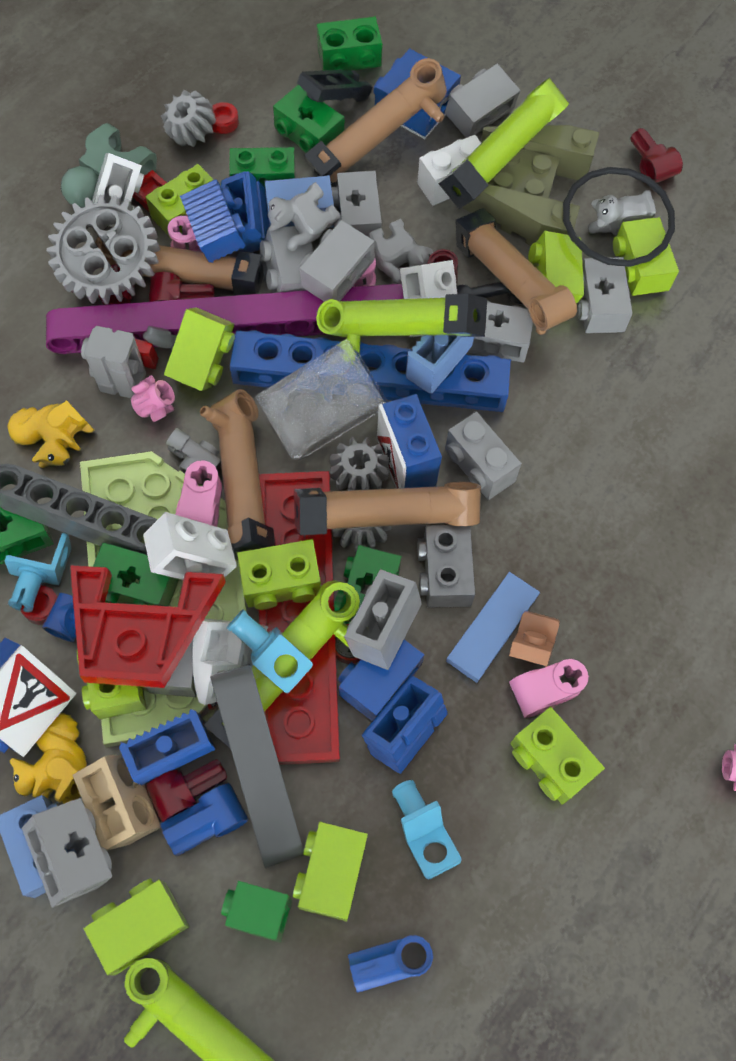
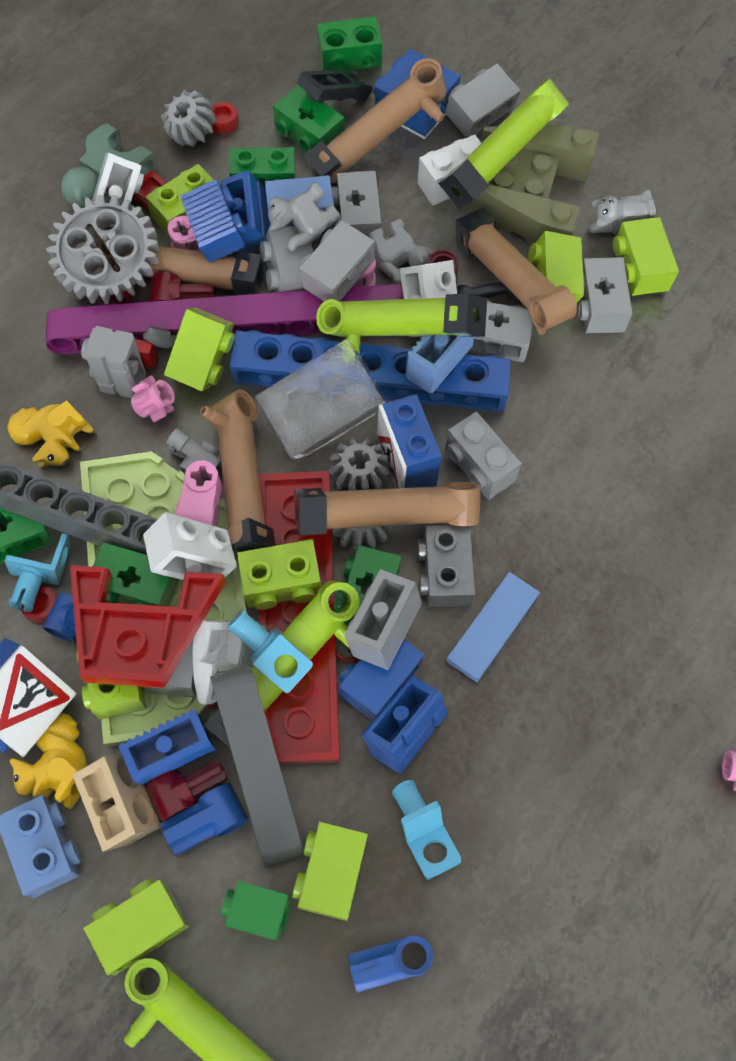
(70, 873): light grey brick -> none
(535, 638): nougat bracket -> none
(542, 687): bright pink piece -> none
(555, 756): lime brick -> none
(620, 171): black piece -> none
(656, 160): dark red axle -> none

